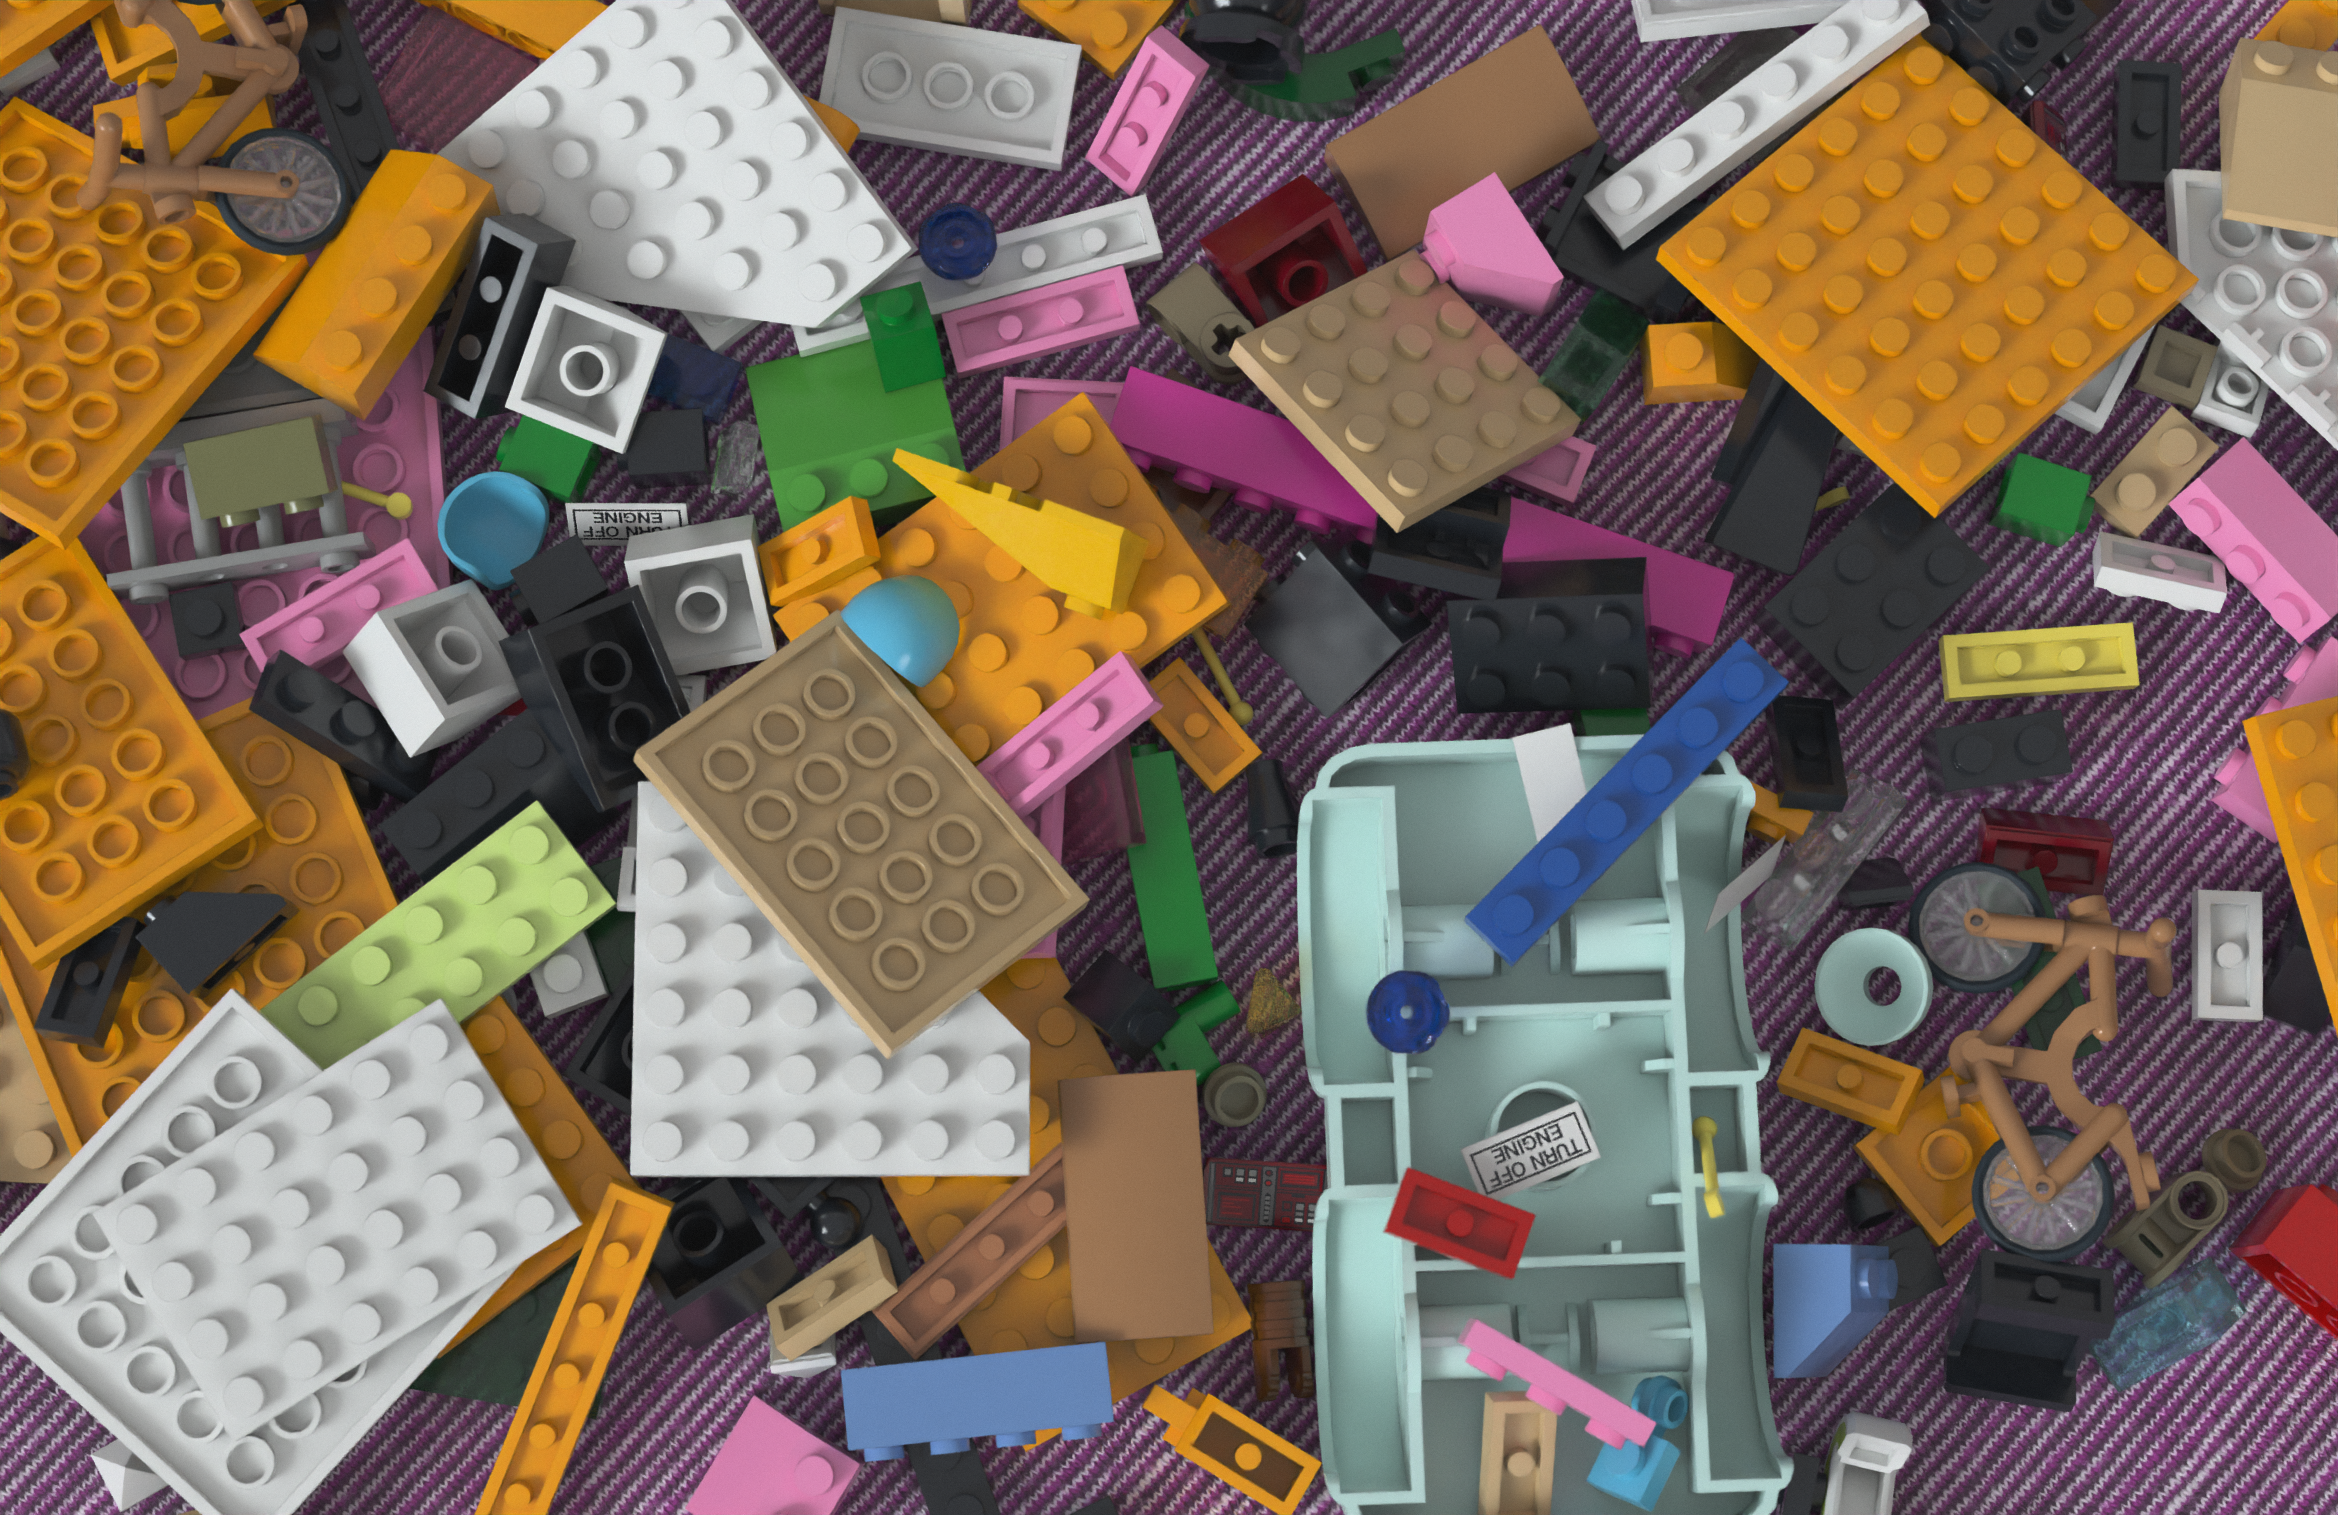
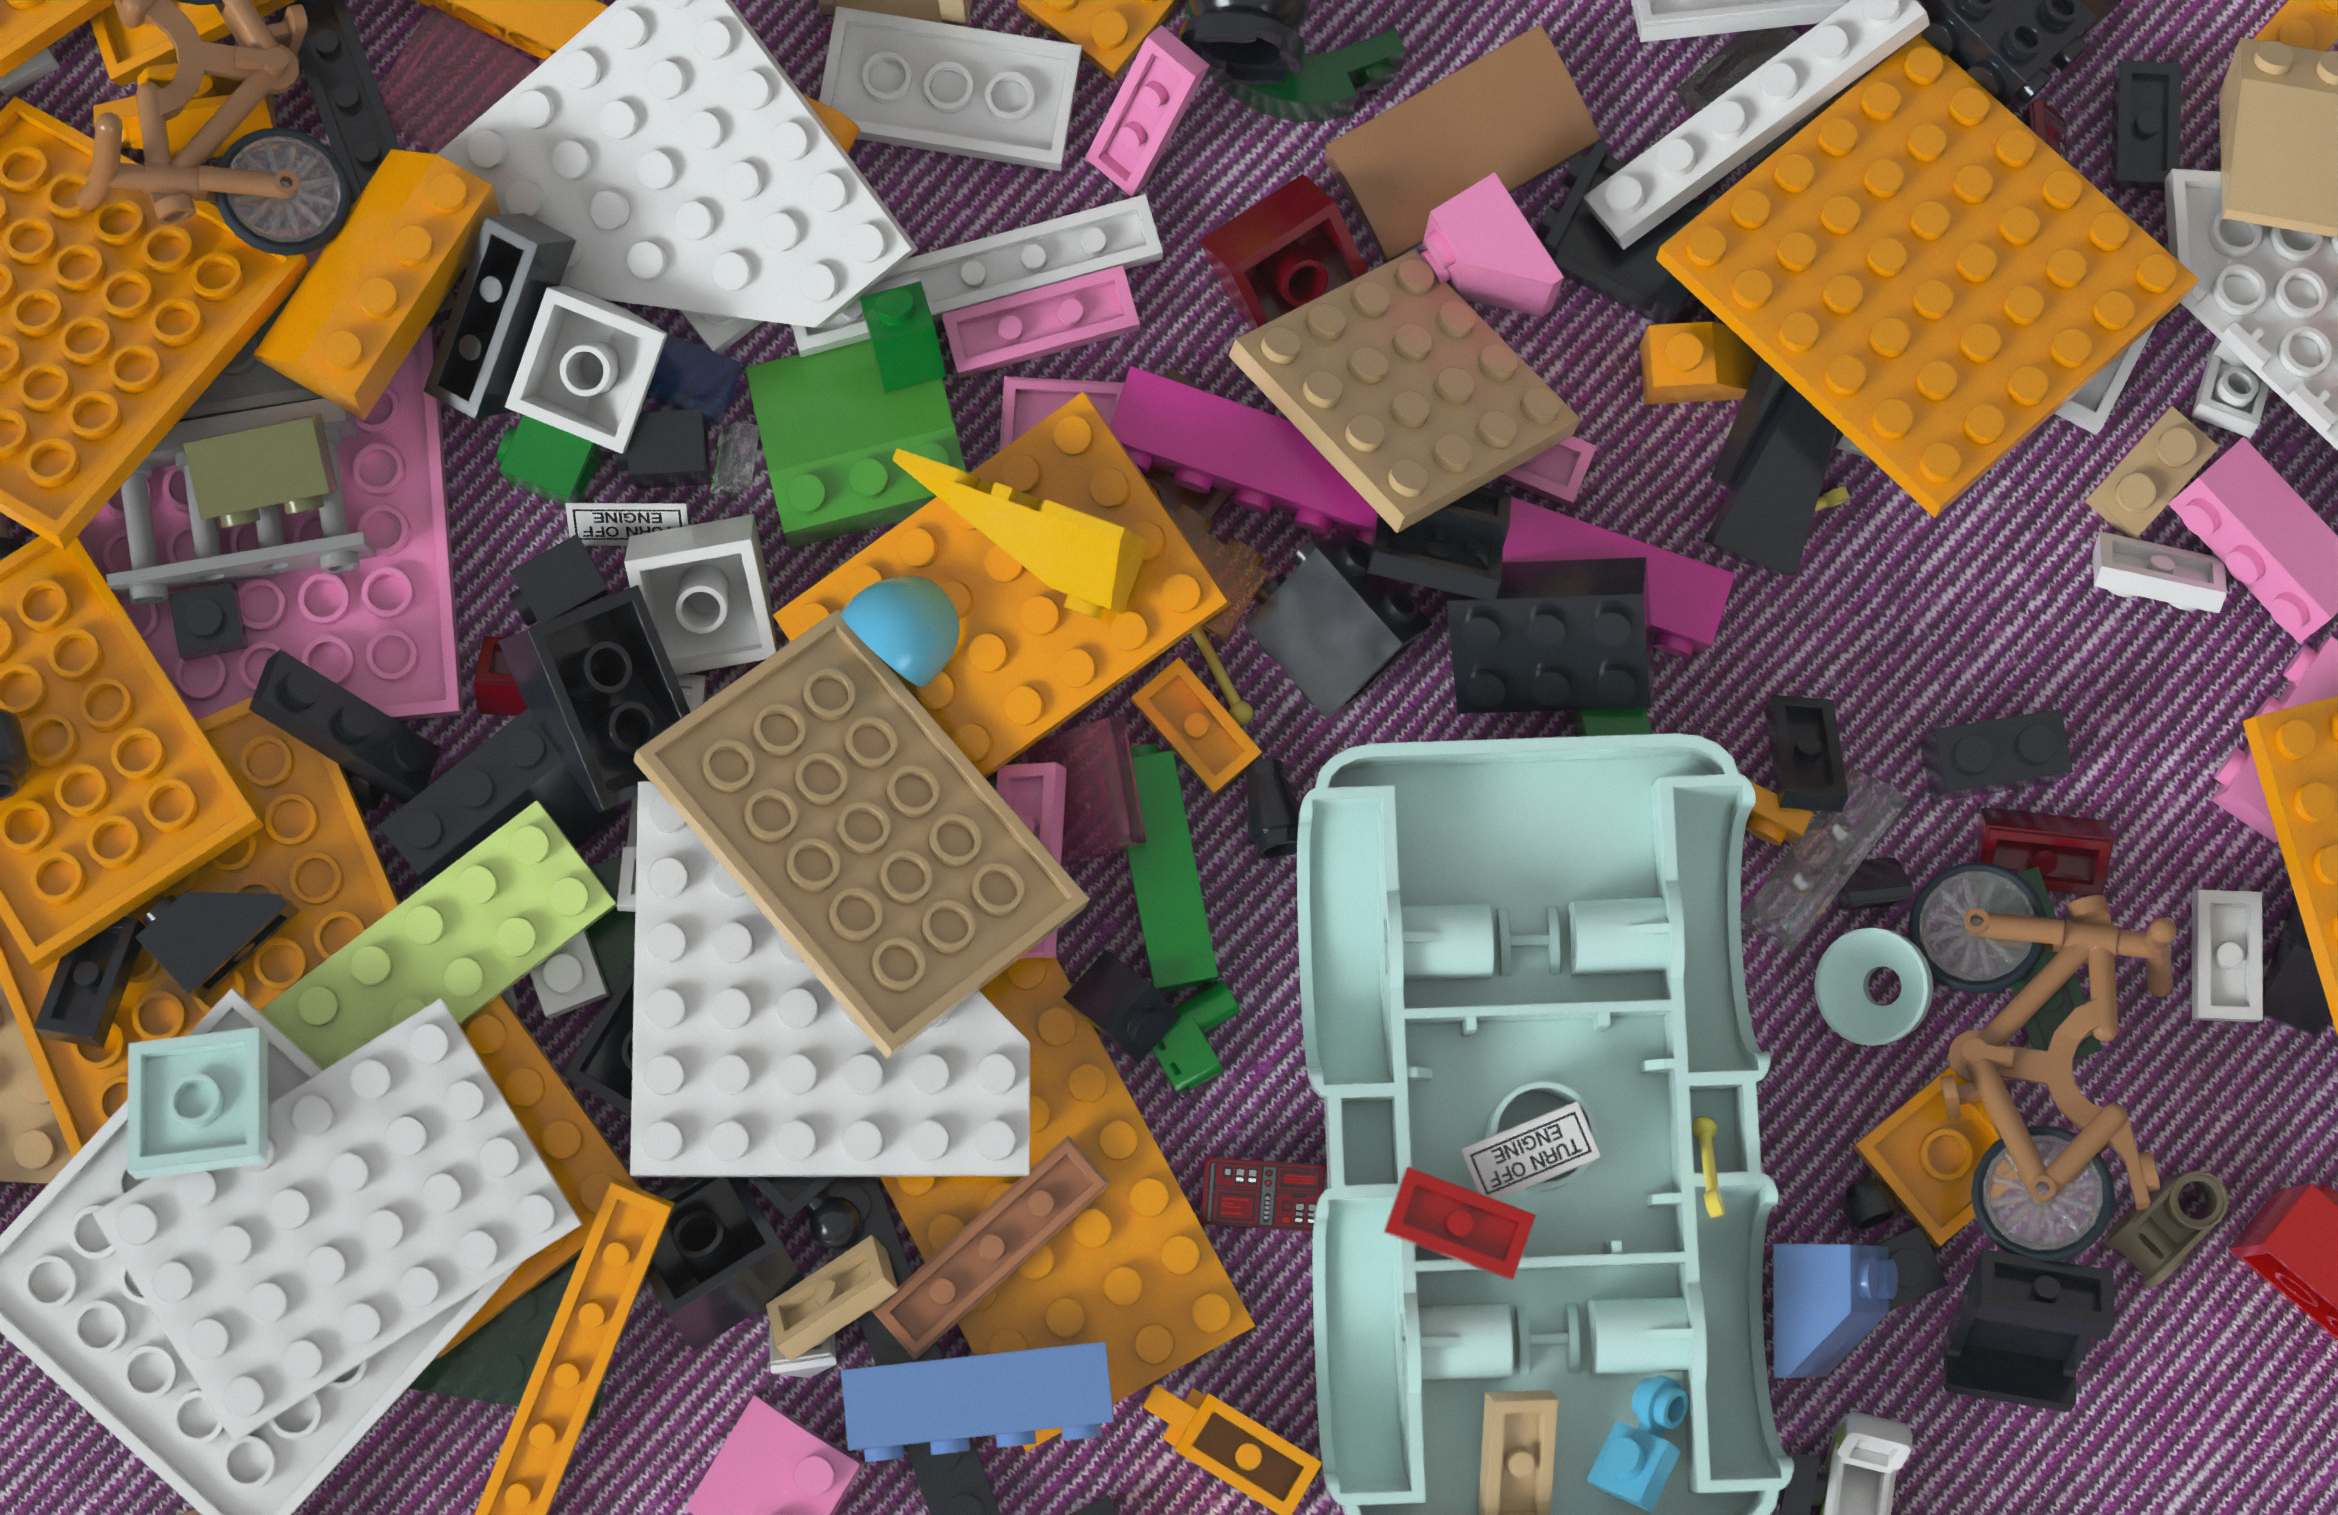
(126, 1475): white slope -> none
(197, 1103): none -> light aqua plate
(330, 617): bright pink plate -> none
(397, 504): light yellow hinge -> none
(435, 666): white slope -> none
(493, 526): medium azure helmet -> none
(819, 551): light orange plate -> none
(953, 223): clear blue plate -> none
(1071, 734): bright pink plate -> none
(1135, 1206): medium nougat slope -> none
(1198, 318): dark tan piece -> none
(1234, 1094): dark tan plate -> none
(1269, 1005): clear yellow slope -> none
(1277, 1323): reddish brown hinge -> none
(1428, 1012): clear blue plate -> none
(1550, 775): white sticker -> none
(1554, 1386): bright pink plate -> none
(1593, 353): clear green slope -> none
(1626, 802): blue plate -> none
(1744, 884): white sticker -> none
(1850, 1081): light orange plate -> none
(1870, 594): black brick -> none
(2038, 662): light yellow plate -> none
(2042, 500): green brick -> none
(2168, 1324): clear light blue slope -> none
(2175, 367): dark tan plate -> none
(2234, 1158): dark tan plate -> none

